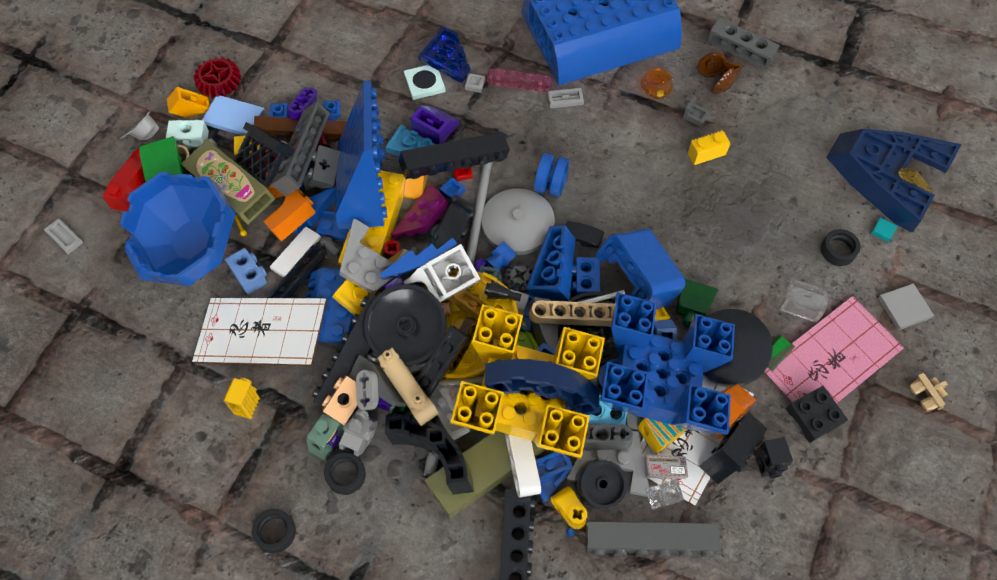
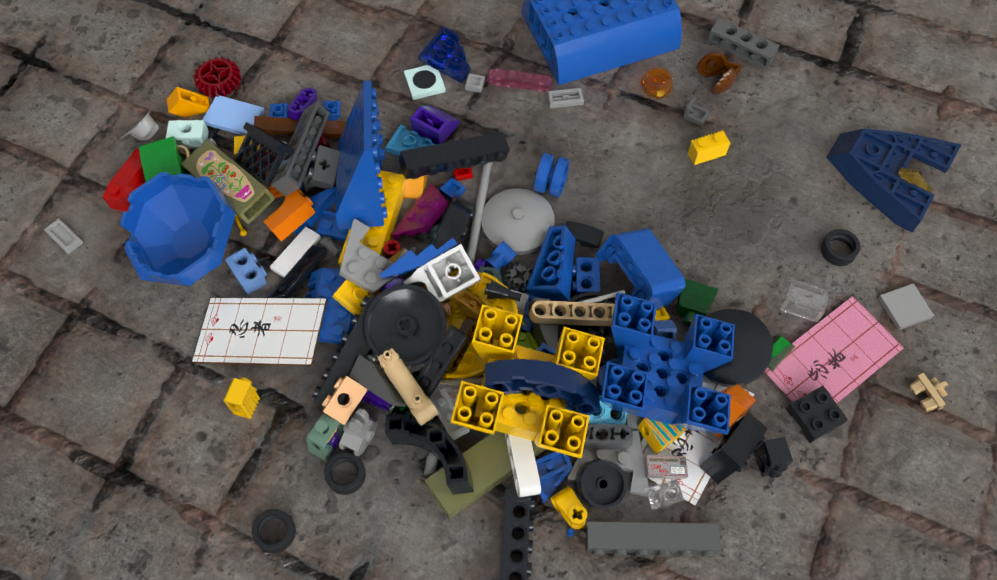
(367, 390): light grey beam -> none
(884, 229): teal tile -> none

